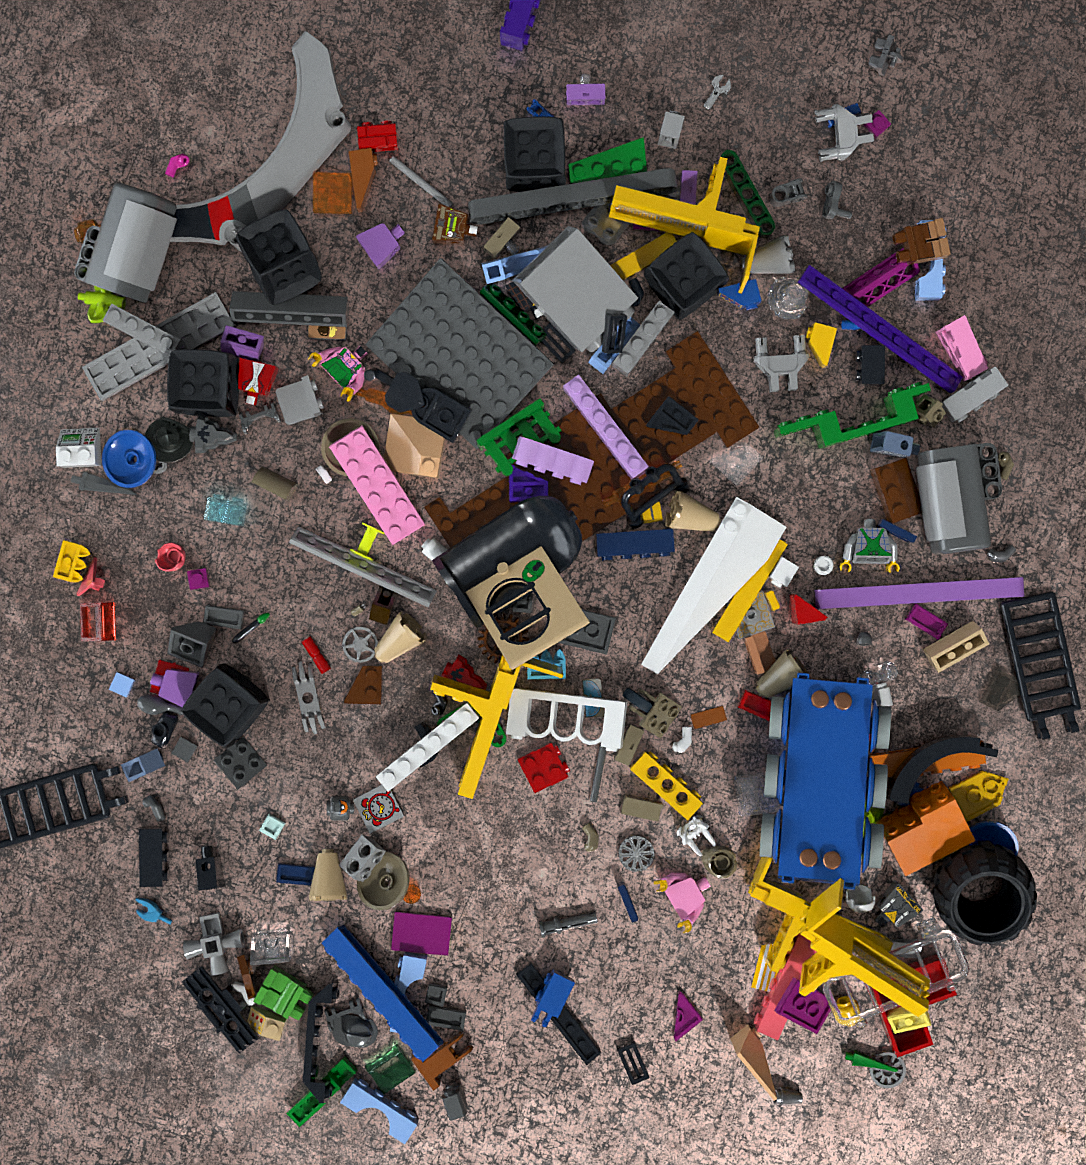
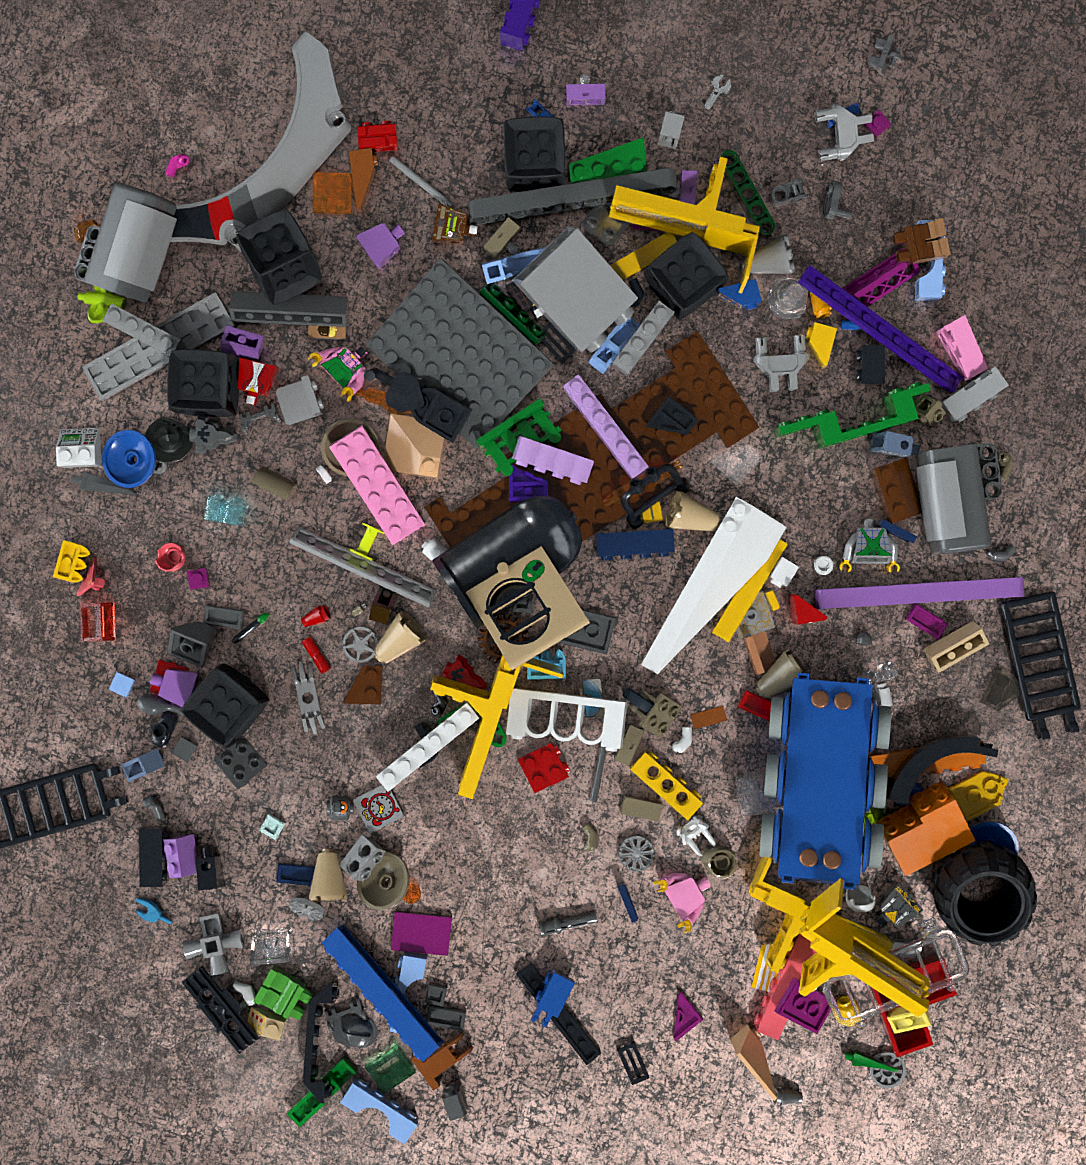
(180, 855): none -> medium lavender brick
(246, 970): reddish brown wing -> none
(306, 908): none -> light grey wheel
(316, 616): none -> red cone
(610, 333): black tile -> none
(820, 308): none -> light orange cone

